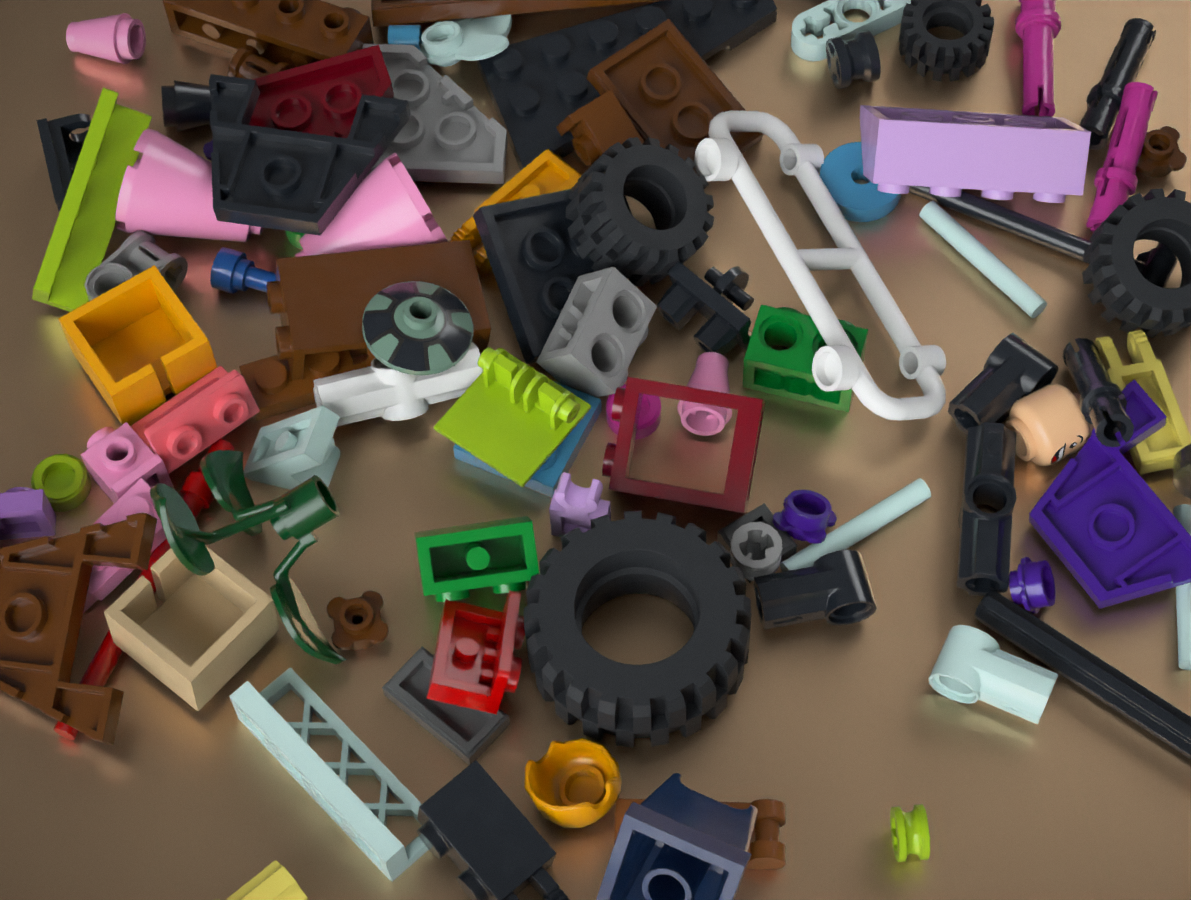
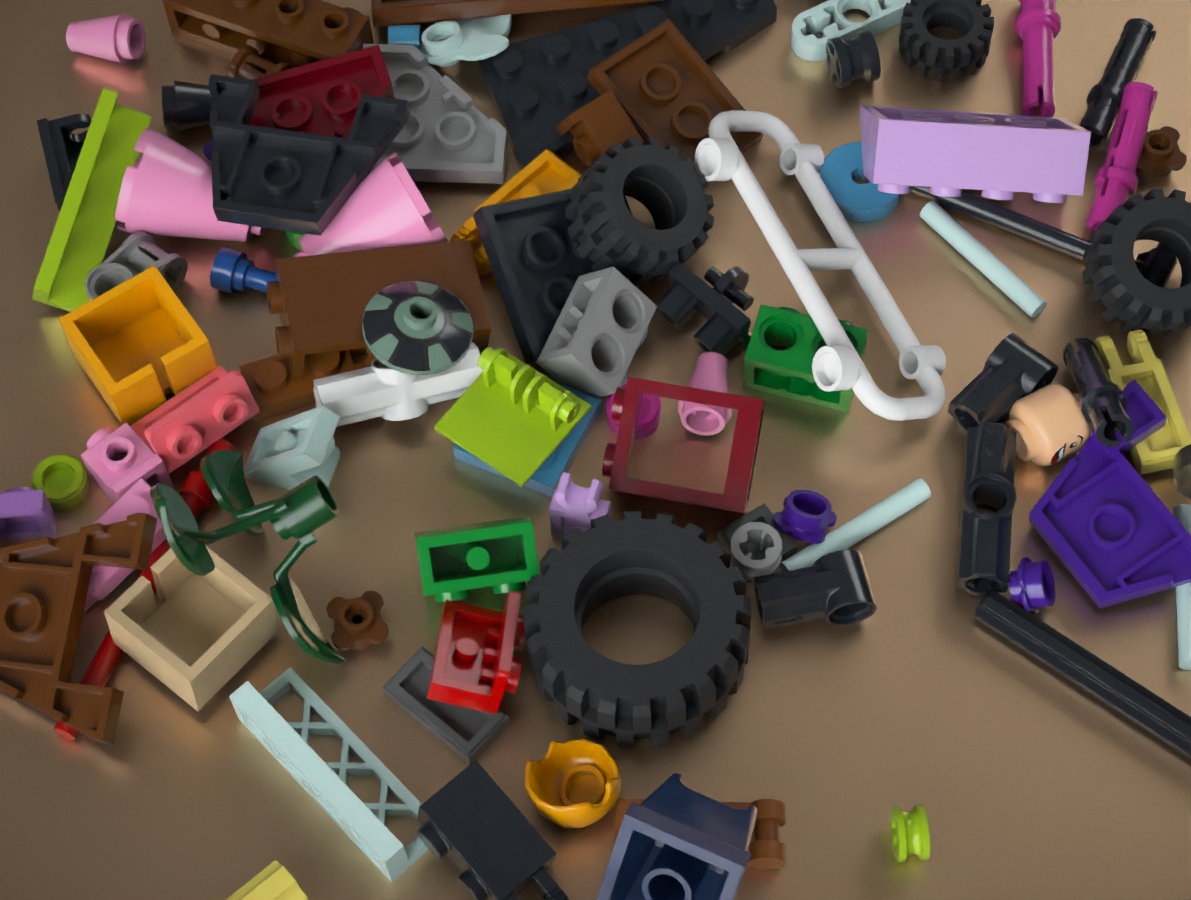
(976, 669): light aqua piece -> none

